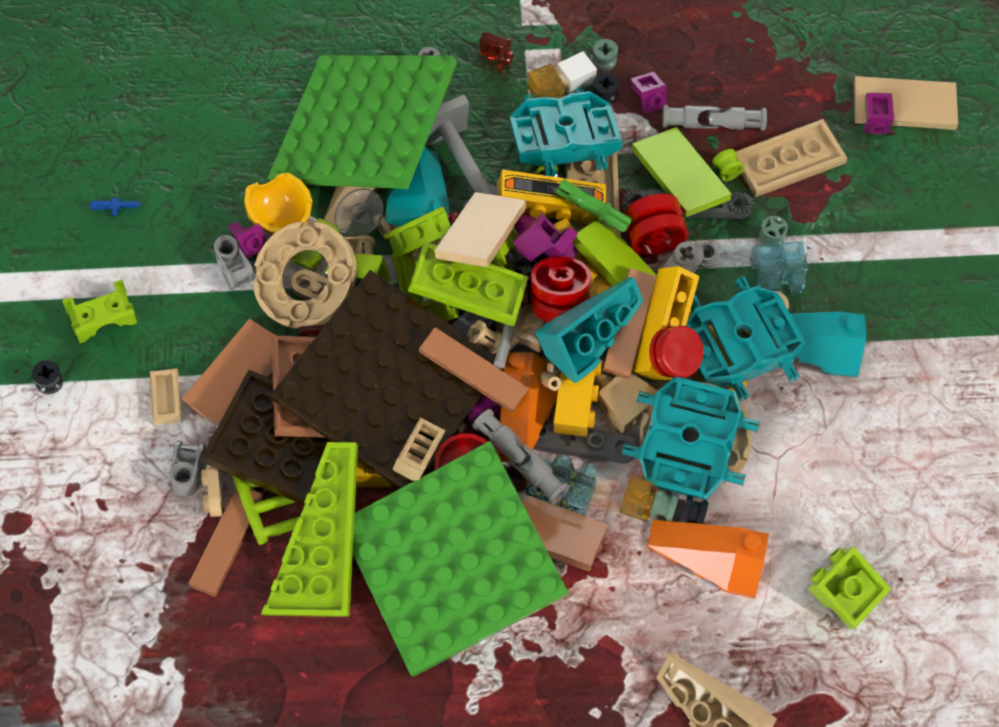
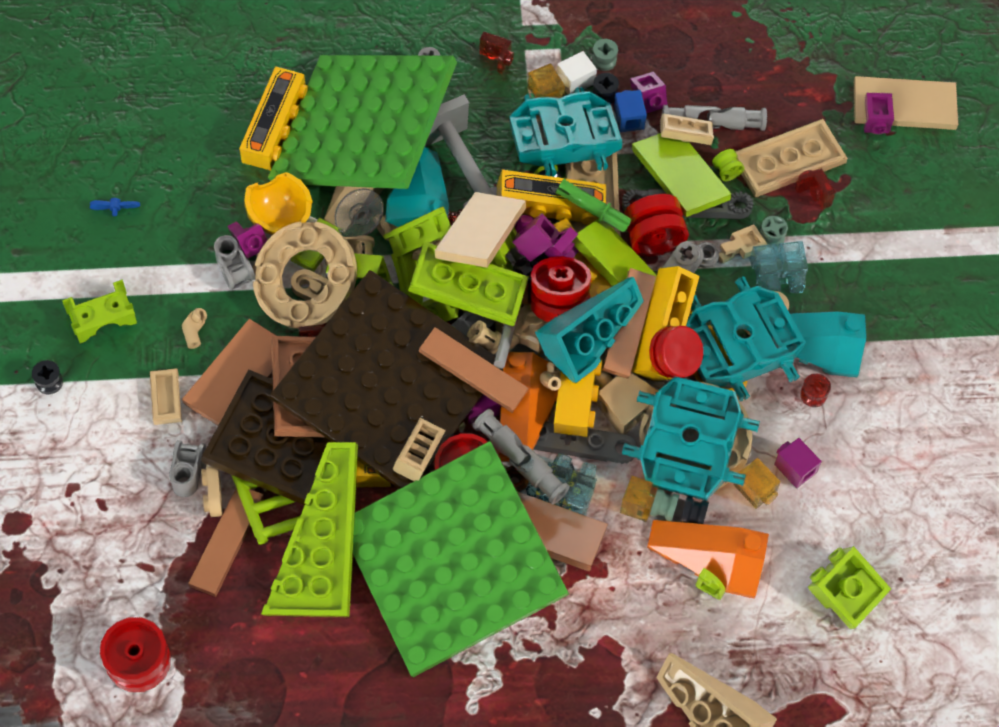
(135, 654): none -> red wheel
(192, 325): none -> tan arm
(273, 118): none -> yellow brick
(630, 111): none -> blue brick
(686, 129): none -> tan plate
(710, 584): none -> lime tile
(742, 243): none -> tan plate
(759, 484): none -> clear yellow brick
(797, 462): none -> magenta brick
(809, 393): none -> clear red wheel
(819, 186): none -> clear red bracket

